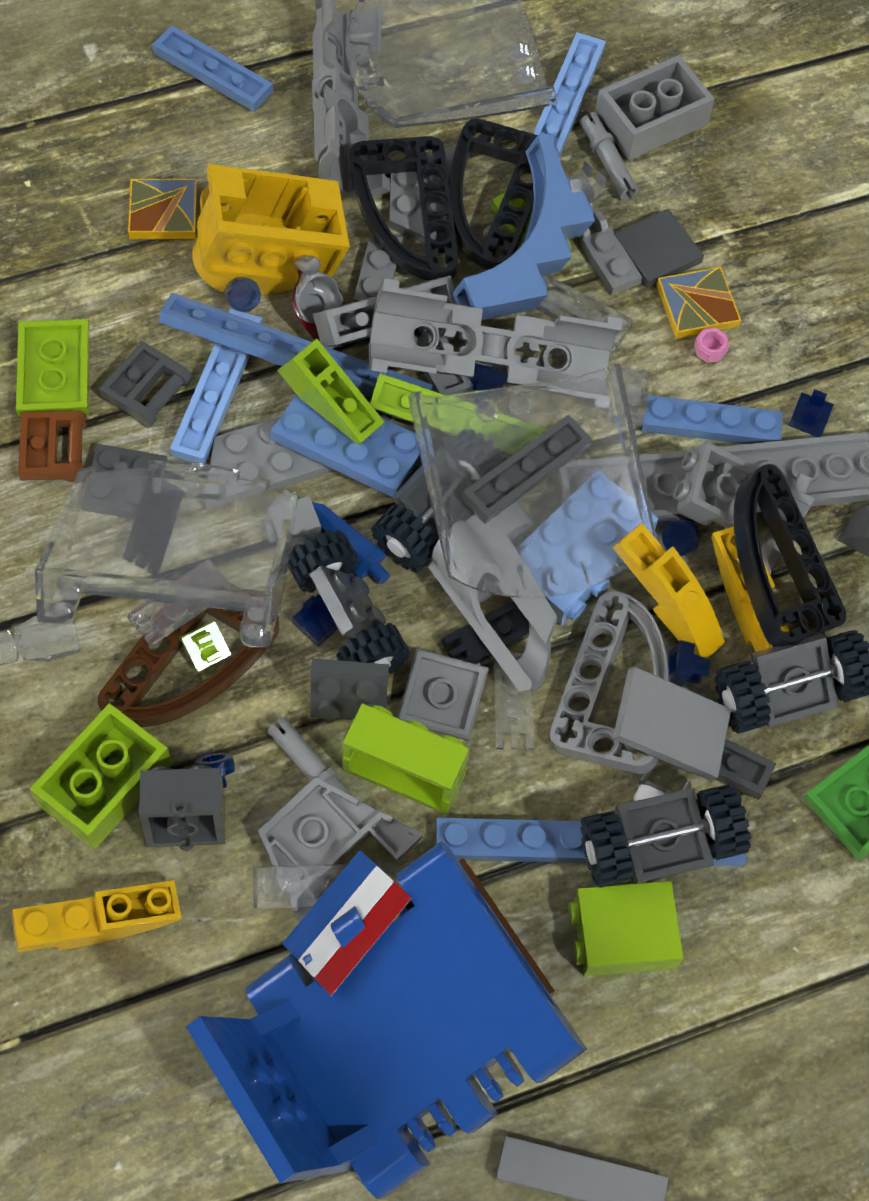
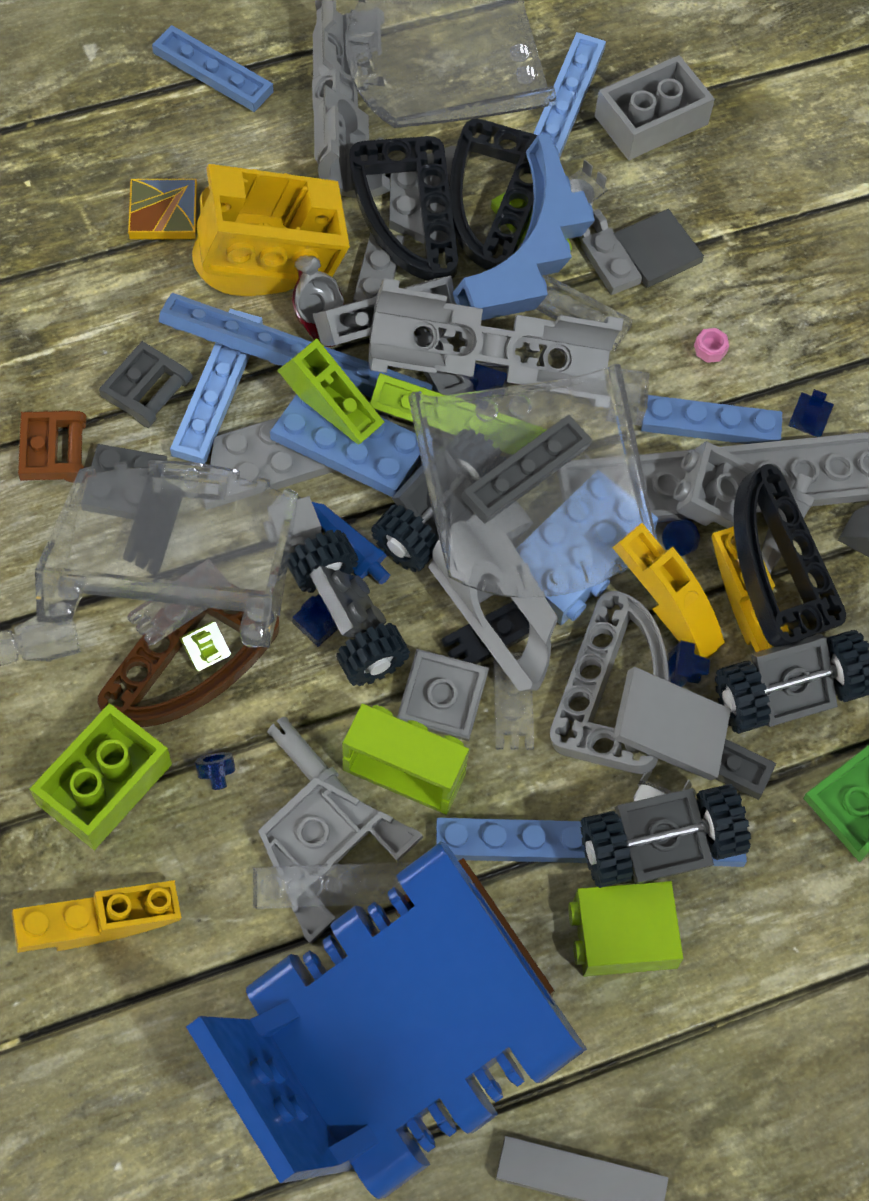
(53, 366): lime plate -> none
(182, 806): dark grey brick -> none
(242, 294): clear blue tile -> none
(343, 686): dark grey plate -> none
(378, 904): sticker -> none
(603, 145): light grey pin -> none
(698, 302): tile -> none

